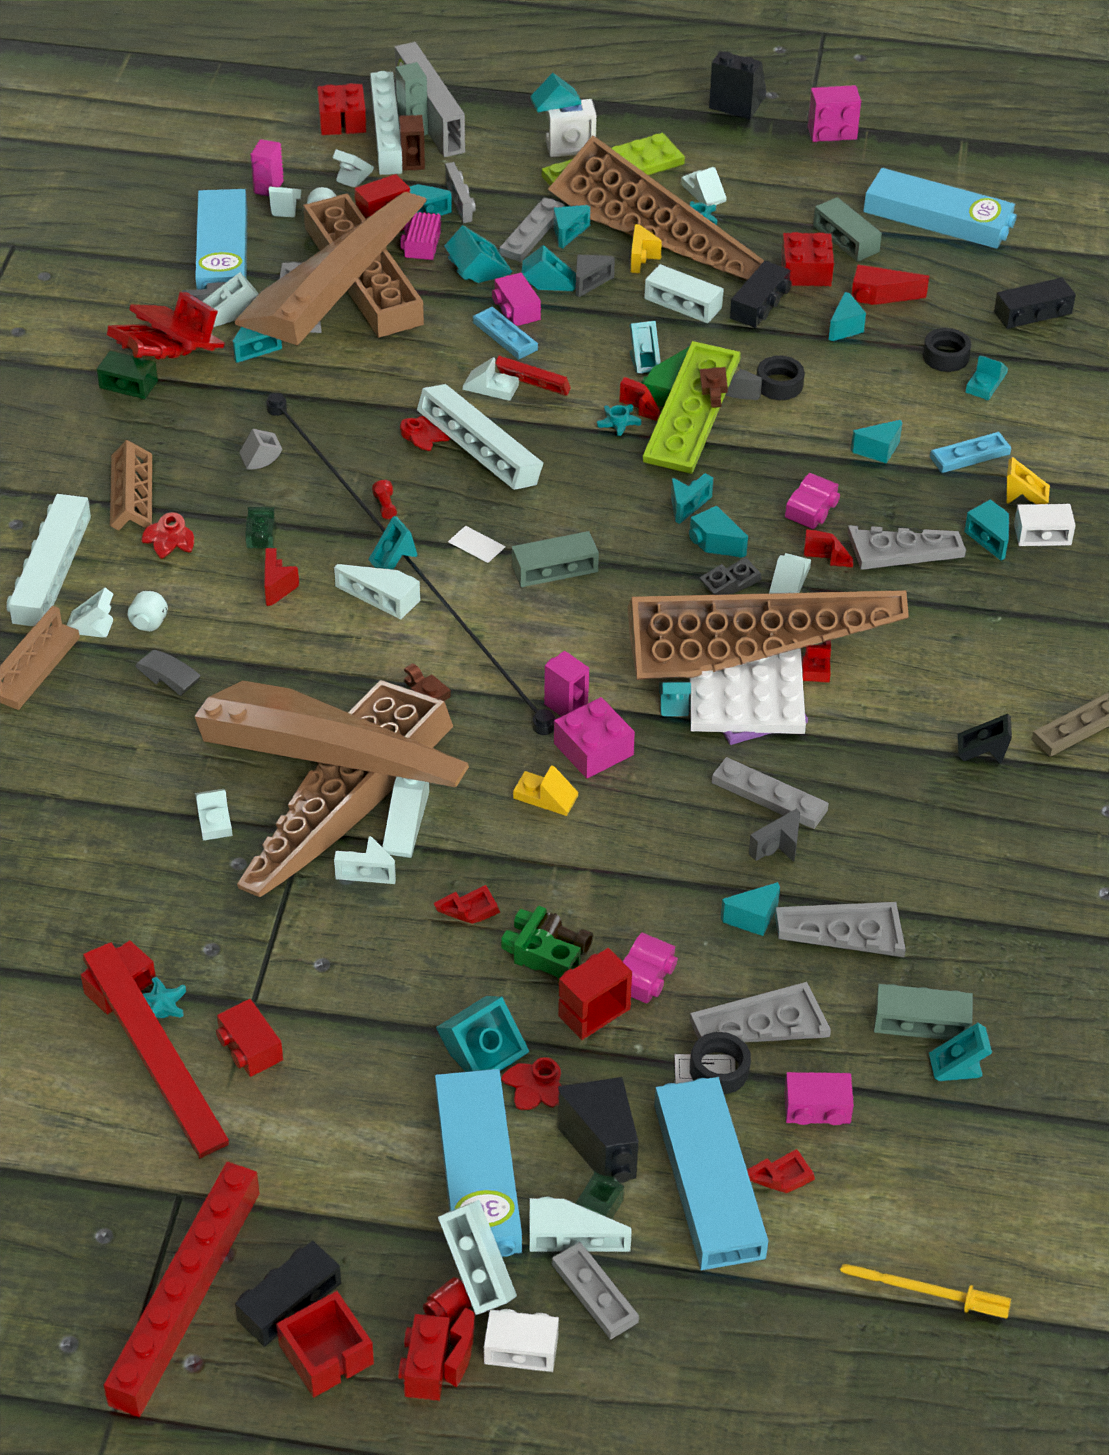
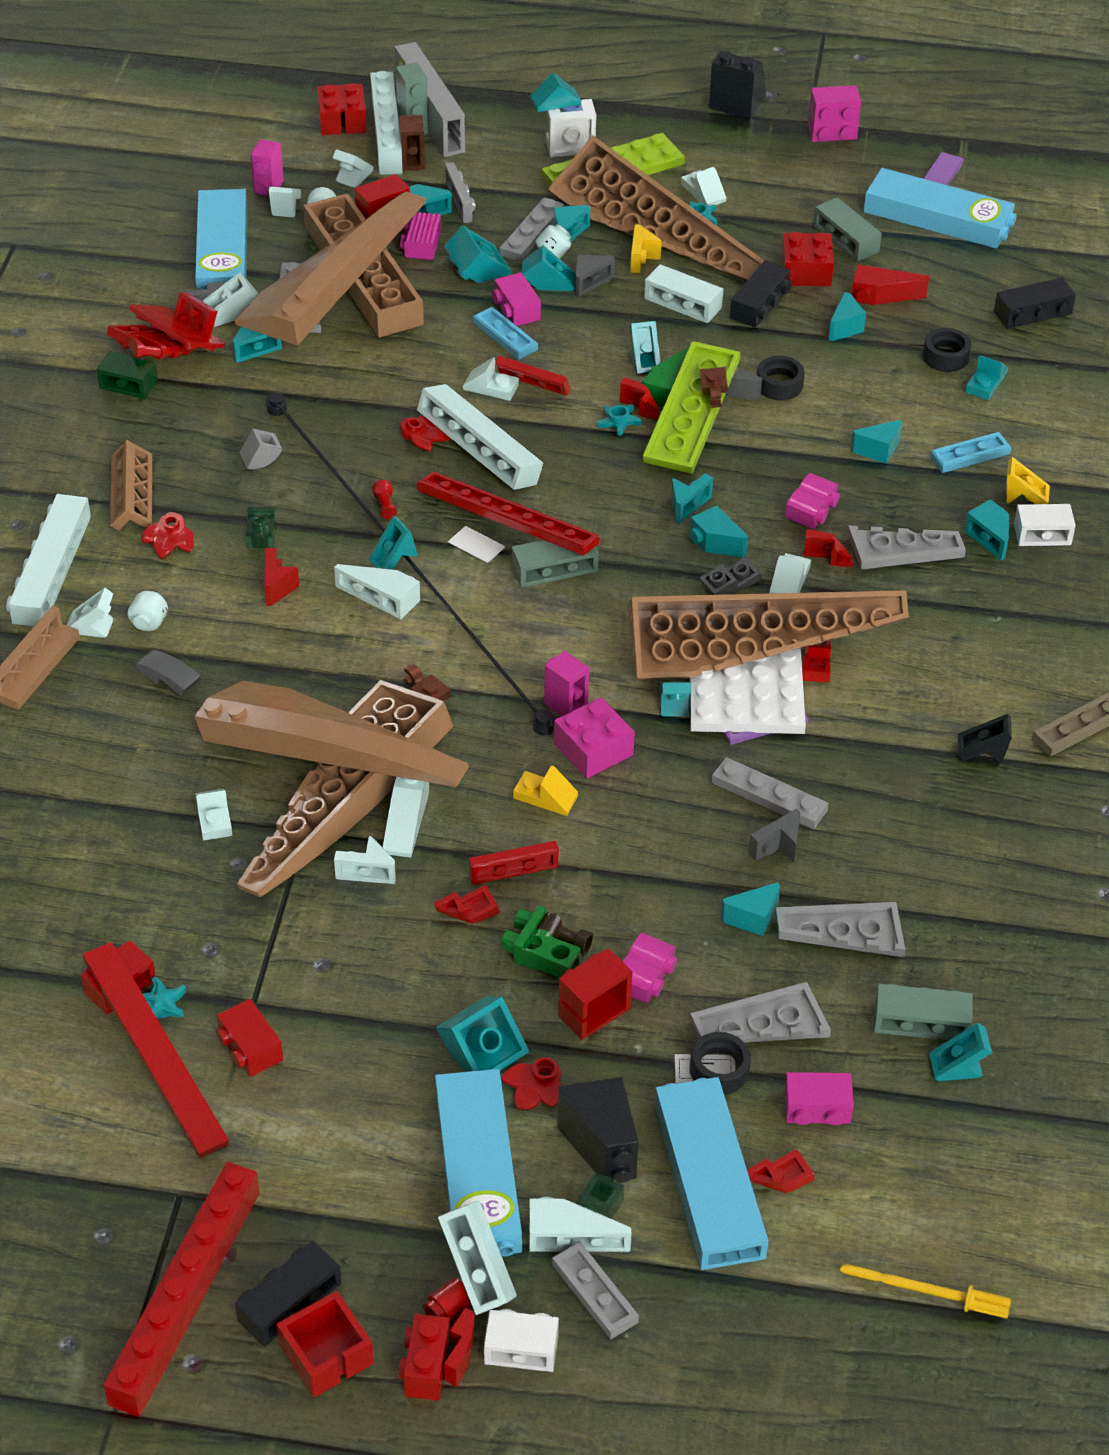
(509, 513): none -> red tile
(513, 862): none -> red tile
(555, 239): none -> light aqua head
(944, 169): none -> medium lavender tile

